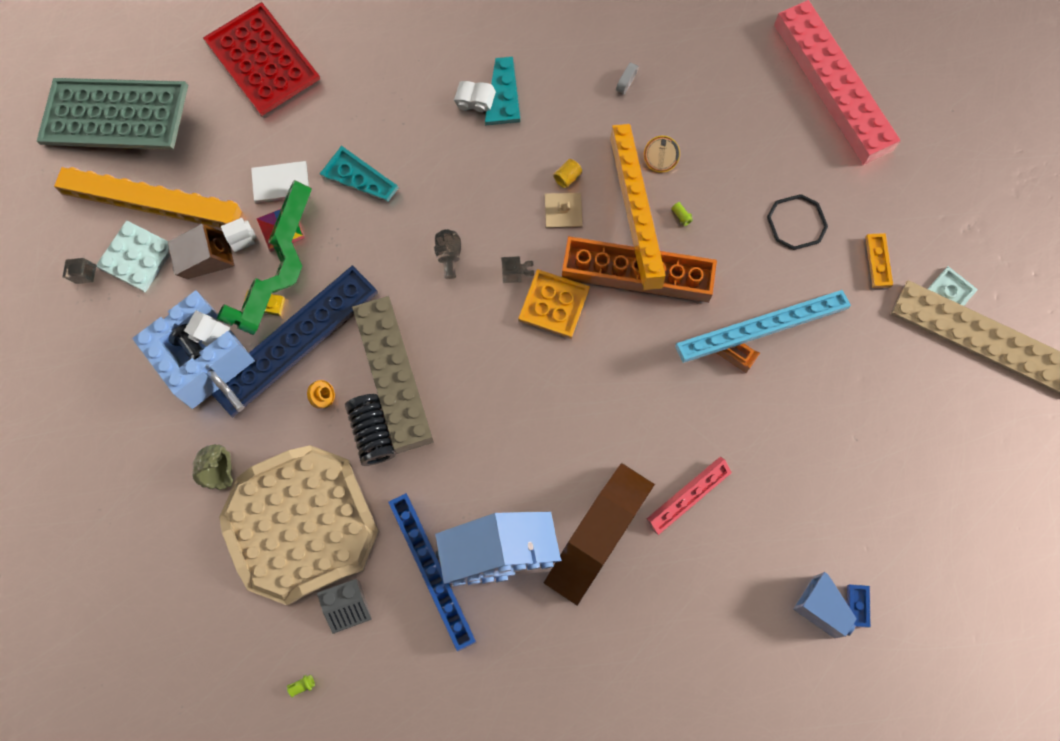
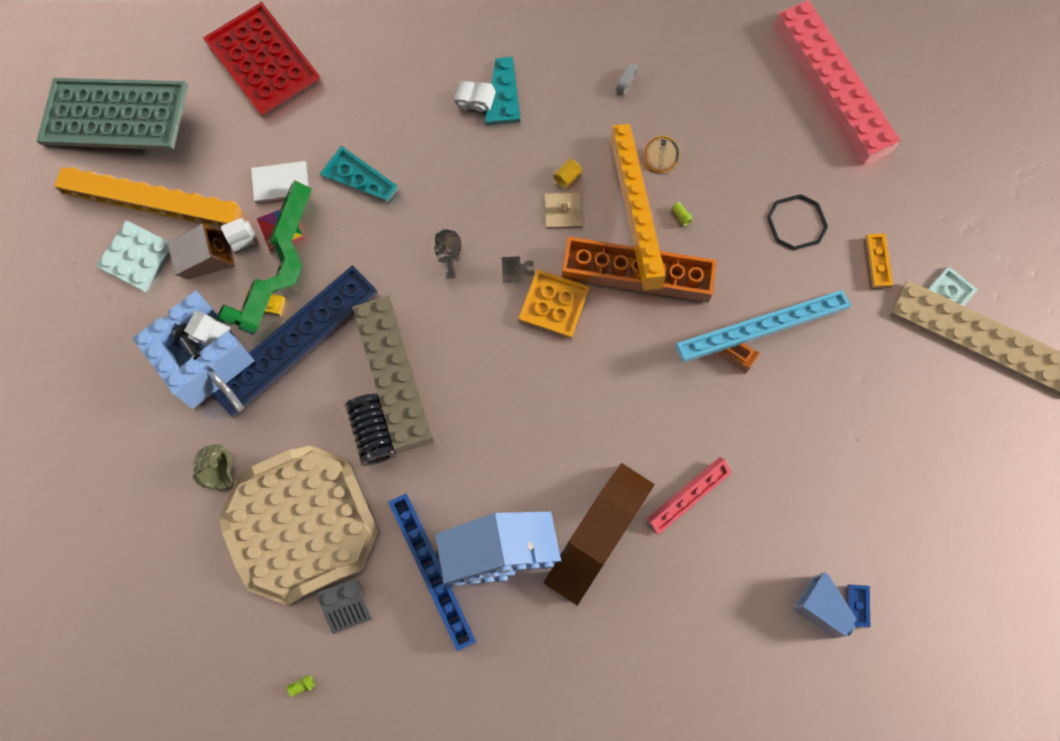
(79, 270): clear smoke brick -> none
(320, 394): light orange plate -> none

